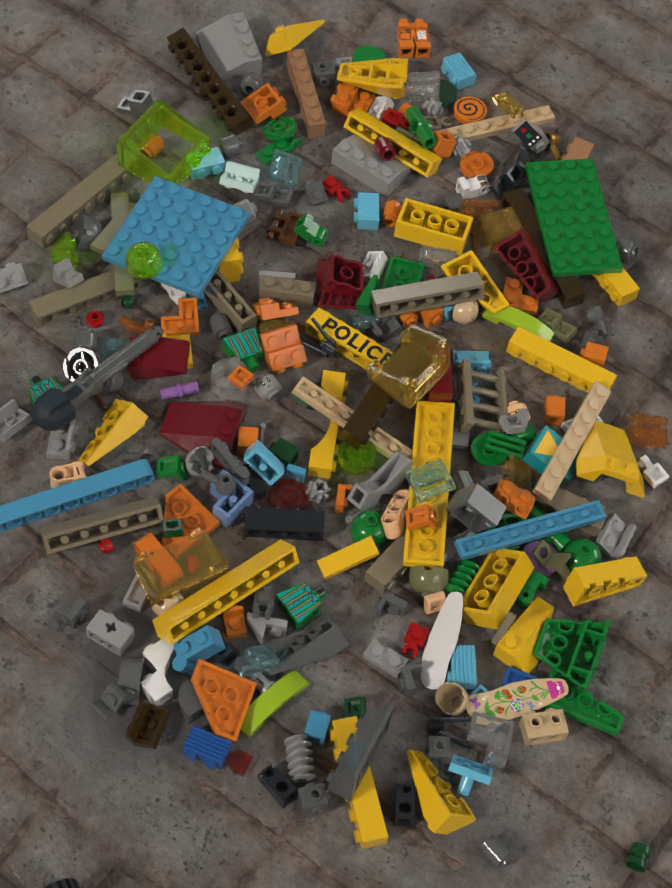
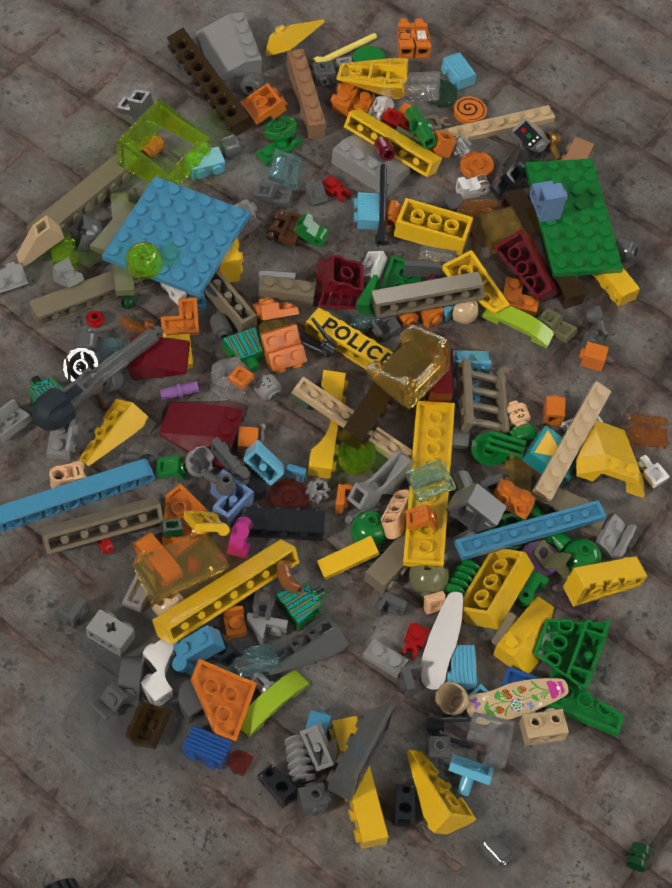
(39, 239): none -> tan slope
(205, 522): none -> yellow plate
(238, 538): none -> dark pink leg
(240, 177): light aqua bracket -> none
(285, 451): dark green brick -> none
(286, 579): none -> dark orange arm
(319, 748): none -> light grey slope
(344, 50): none -> light yellow piece
(355, 707): dark green tile -> none
(382, 236): none -> black piece
(421, 268): none -> dark grey tile
(433, 107): light grey gear -> none
(508, 104): clear yellow plate -> none
(515, 423): light grey plate -> none
(548, 200): none -> medium blue brick
(558, 361): yellow brick -> none

